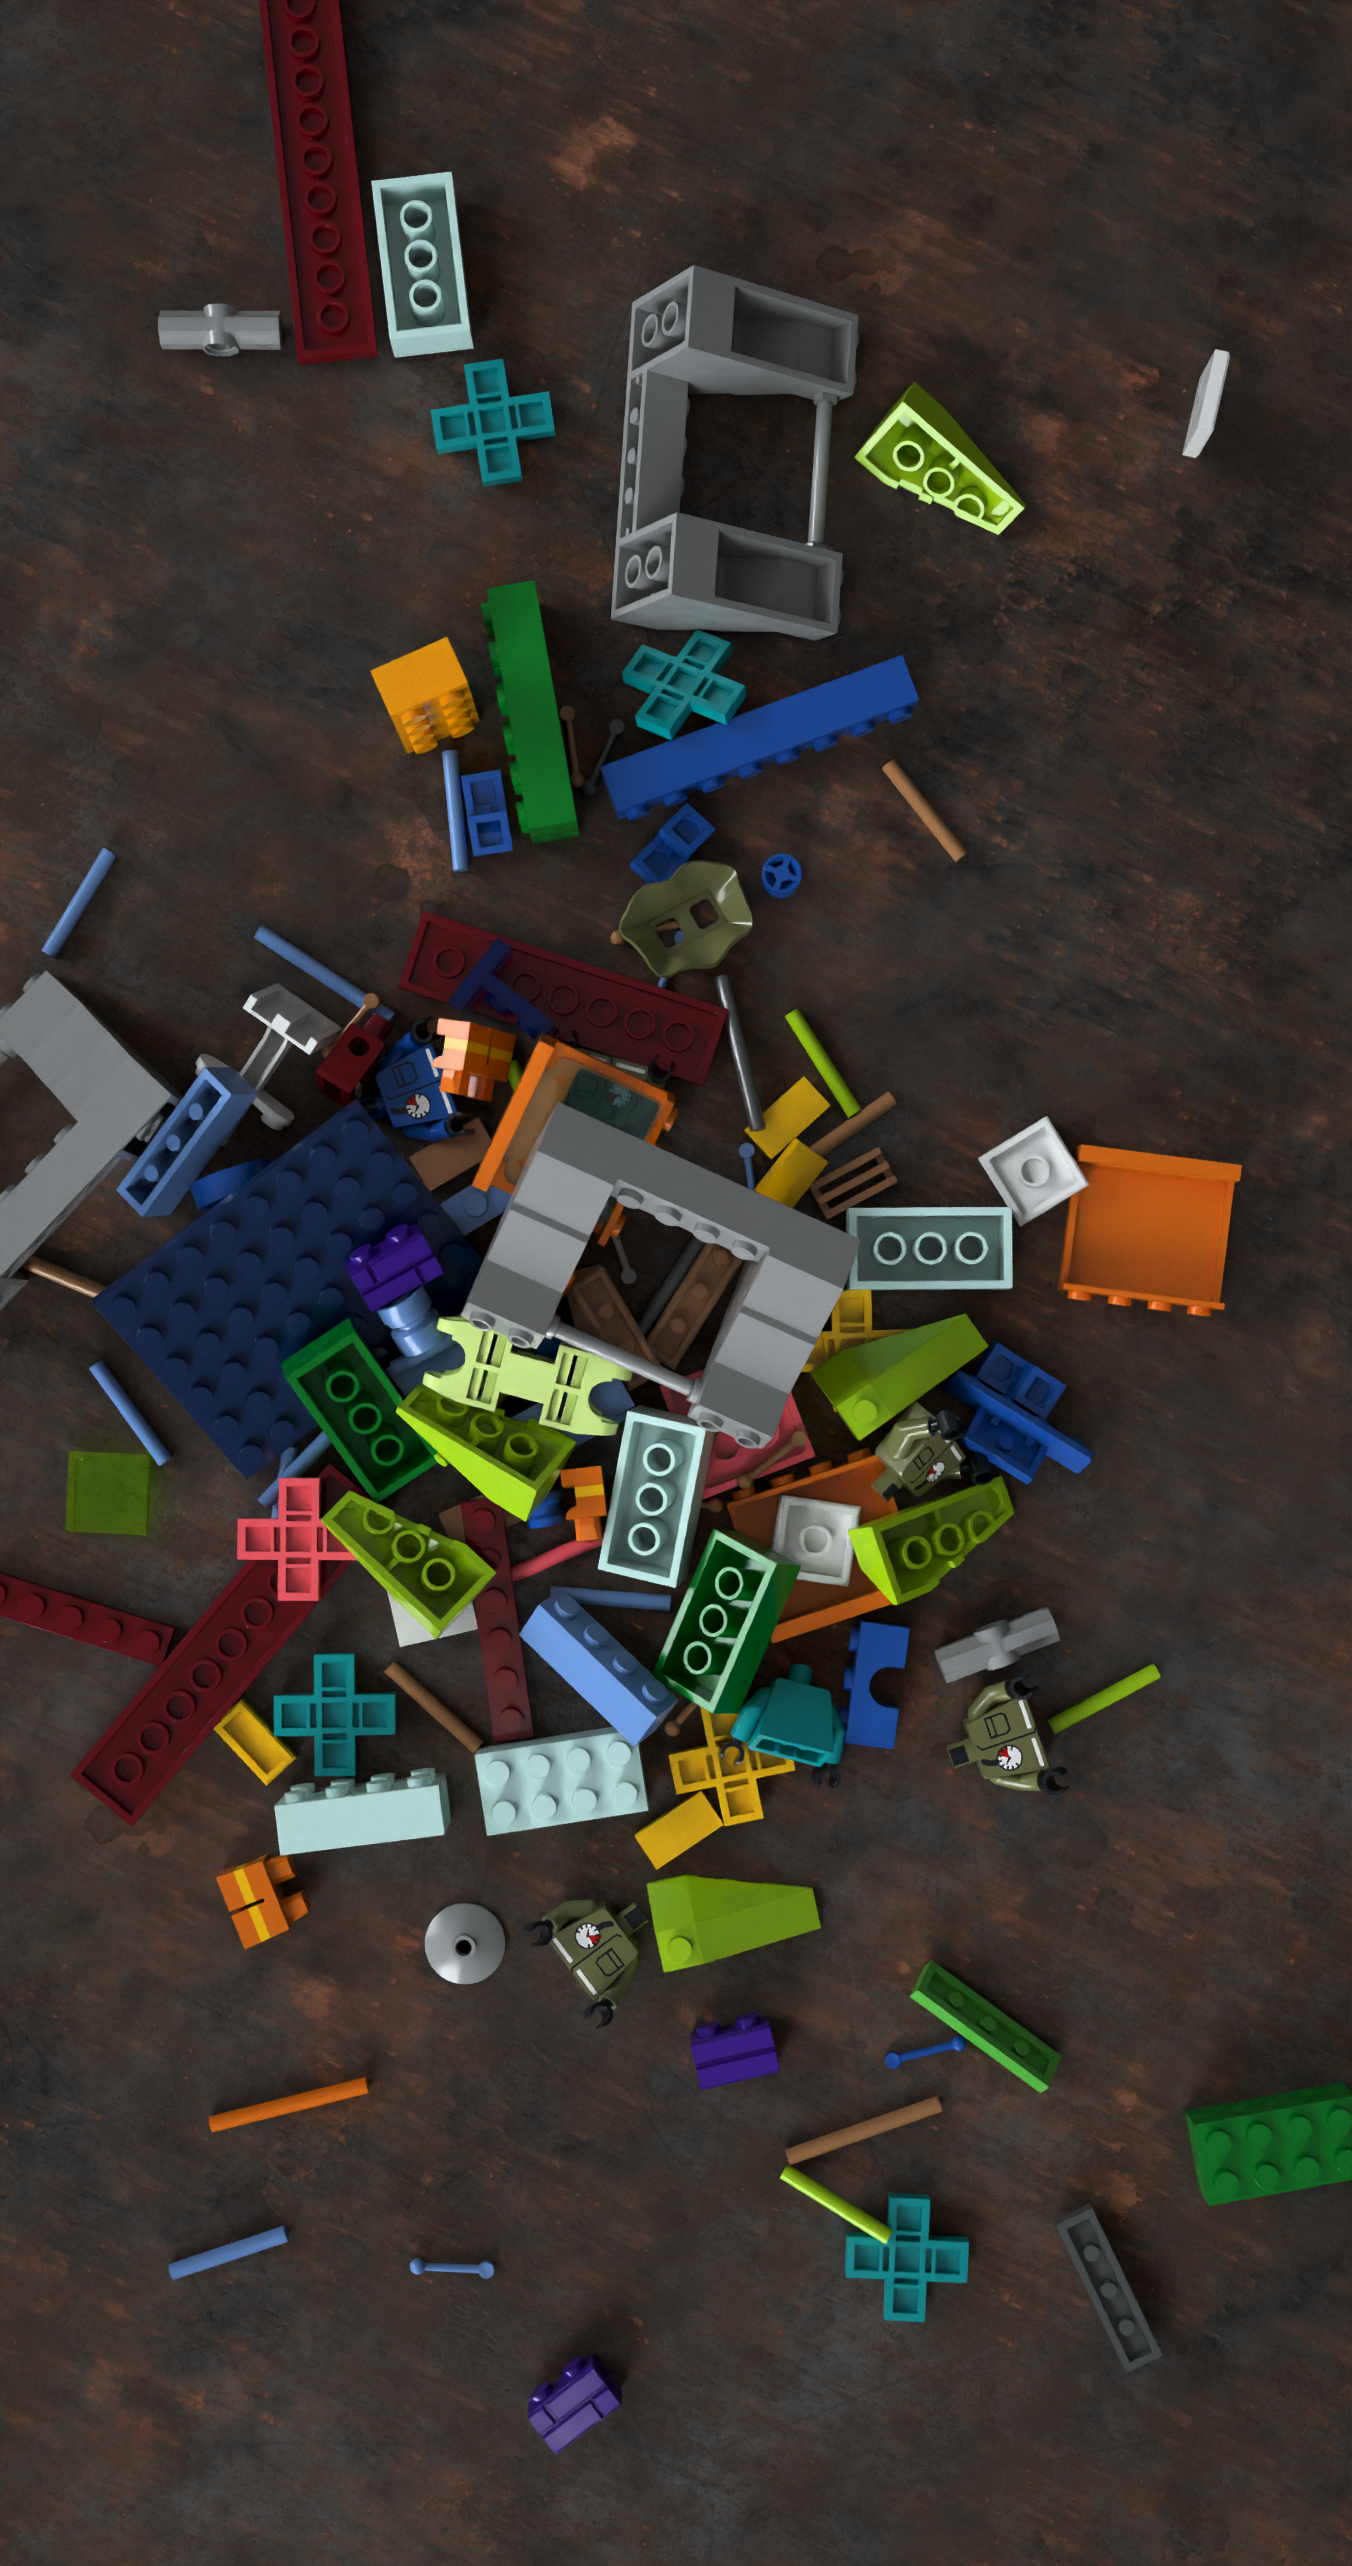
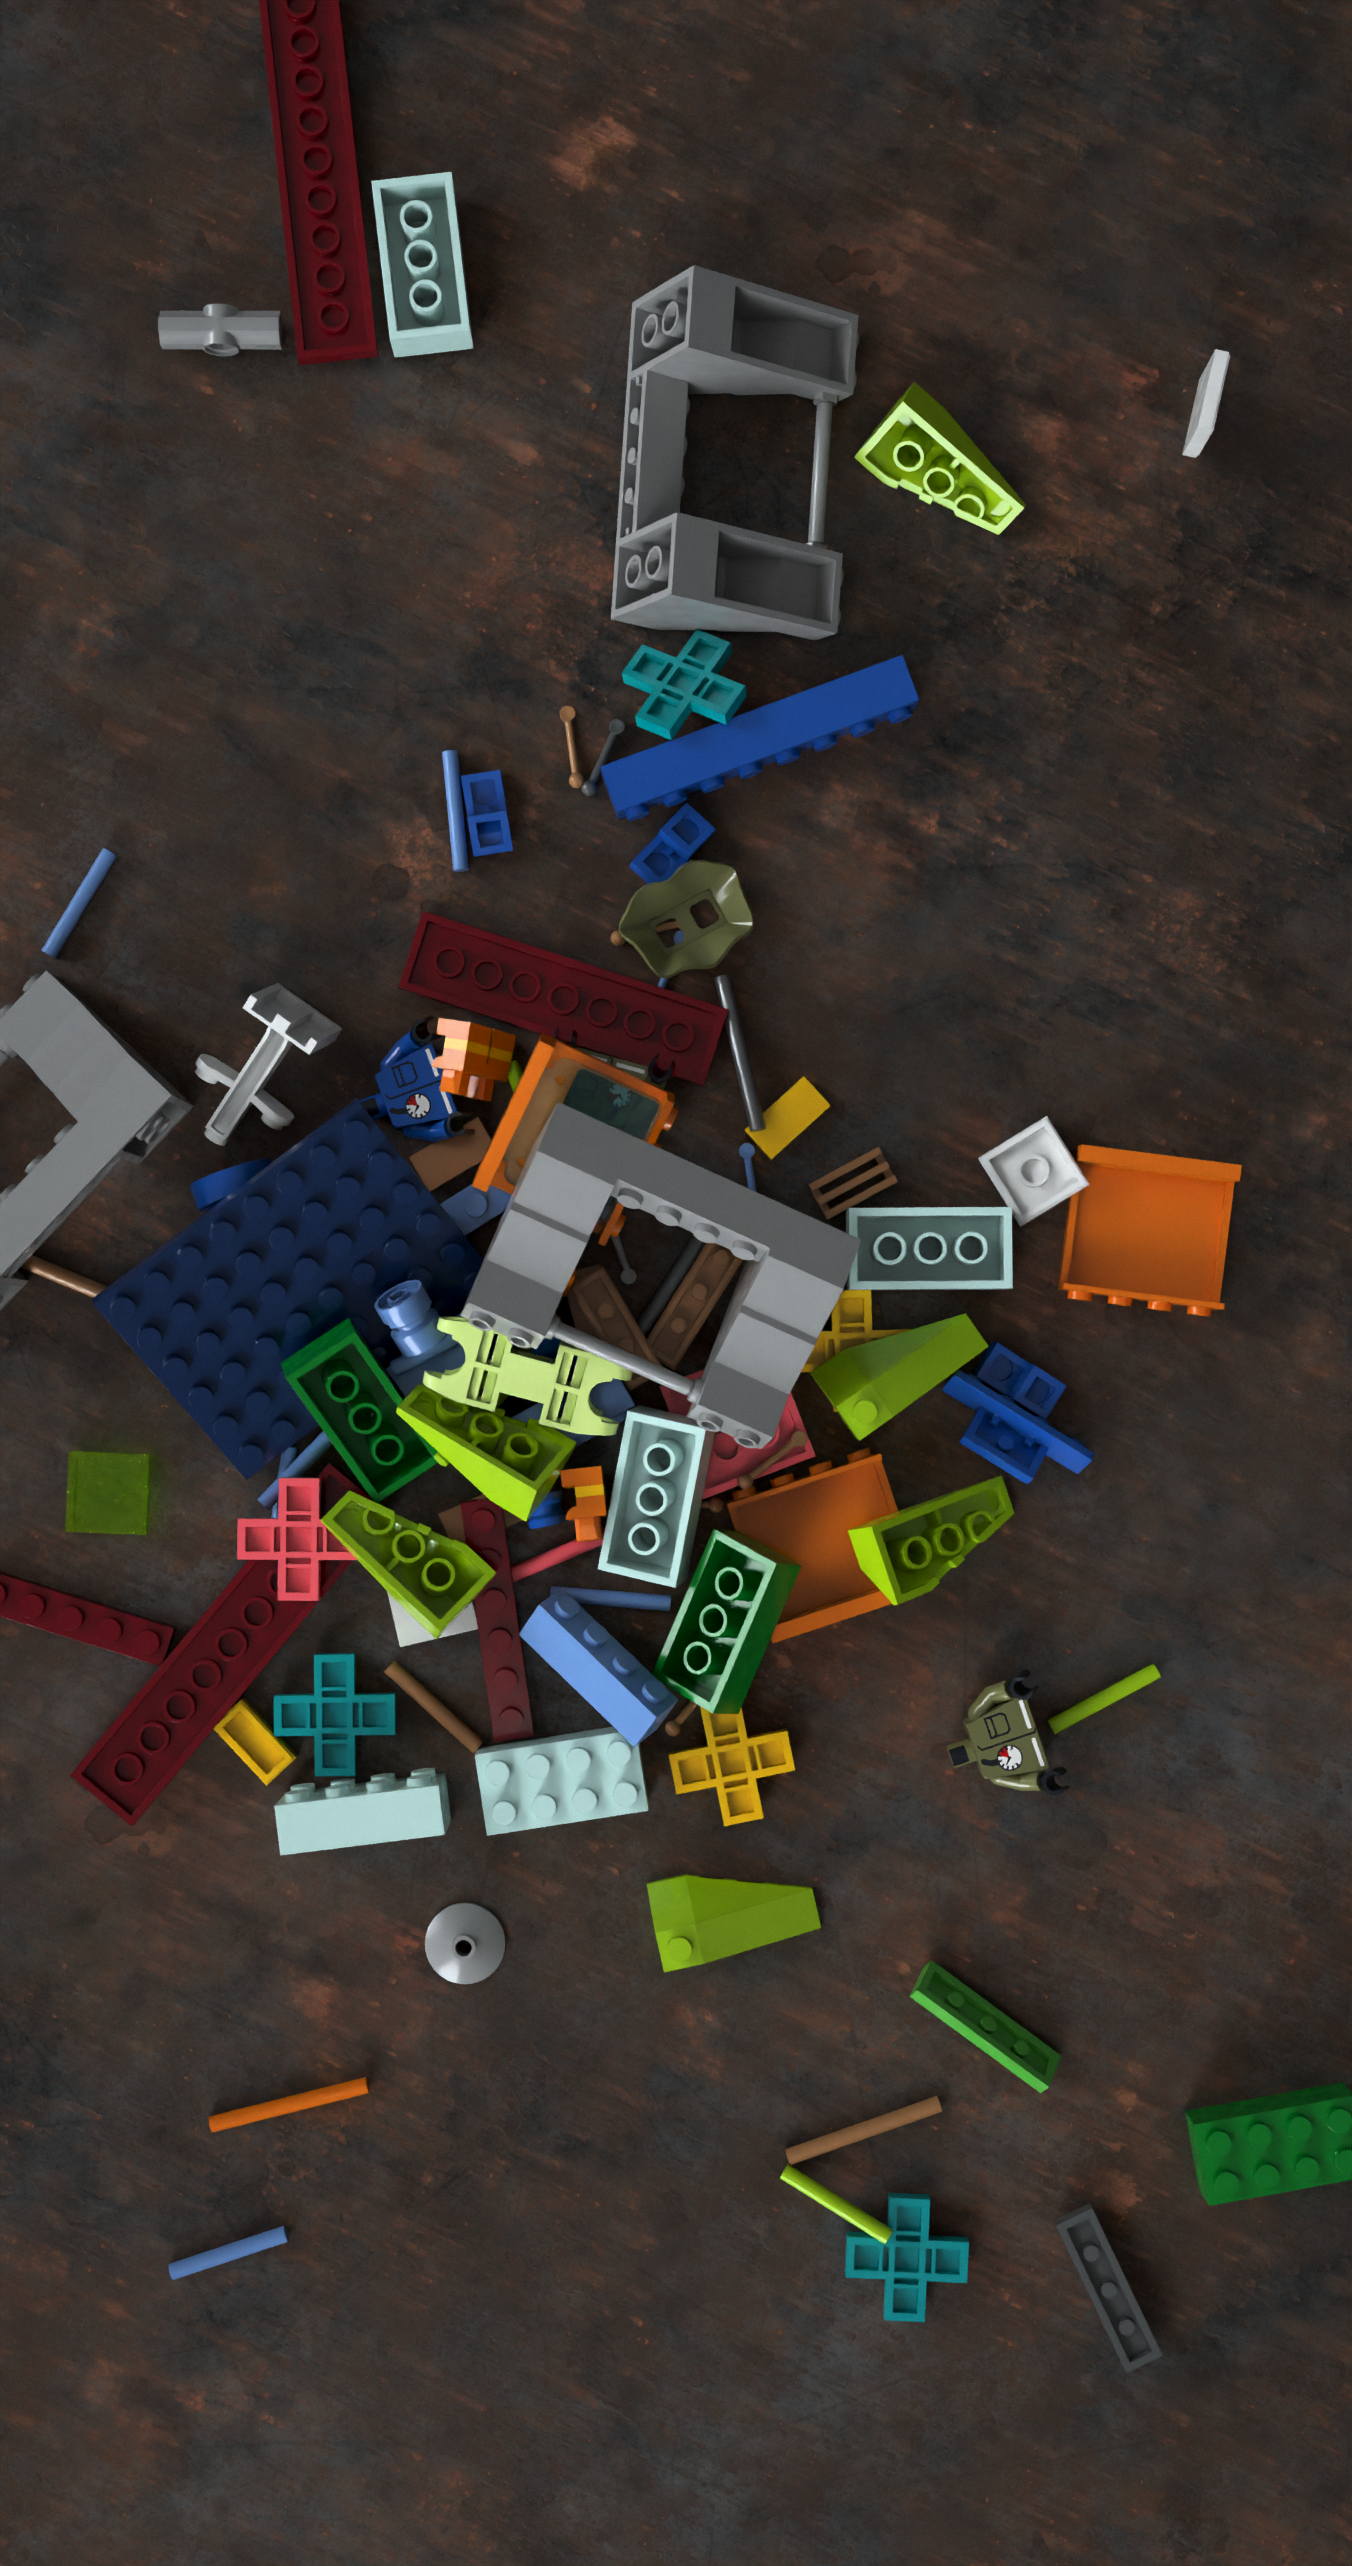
(130, 1412): medium blue bar -> none
(187, 1141): medium blue brick -> none
(257, 1881): orange hips -> none
(318, 971): medium blue bar -> none
(348, 1076): dark red torso -> none
(370, 1001): medium nougat hinge -> none
(392, 1266): dark purple brick -> none
(427, 696): light orange brick -> none
(485, 2268): medium blue hinge -> none
(493, 422): teal plate -> none
(499, 995): clear blue bracket -> none
(530, 702): green brick -> none
(573, 2402): dark purple brick -> none
(595, 1948): olive torso -> none
(678, 1829): yellow tile -> none
(734, 2051): dark purple brick -> none
(784, 868): blue wheel -> none
(792, 1174): yellow tile -> none
(792, 1723): teal torso -> none
(816, 1537): white tile -> none
(823, 1063): lime bar -> none
(854, 1124): medium nougat bar -> none
(874, 1646): blue arch -> none
(893, 2059): blue hinge -> none
(923, 1452): olive torso -> none
(924, 810): medium nougat bar -> none
(996, 1644): light grey piece -> none

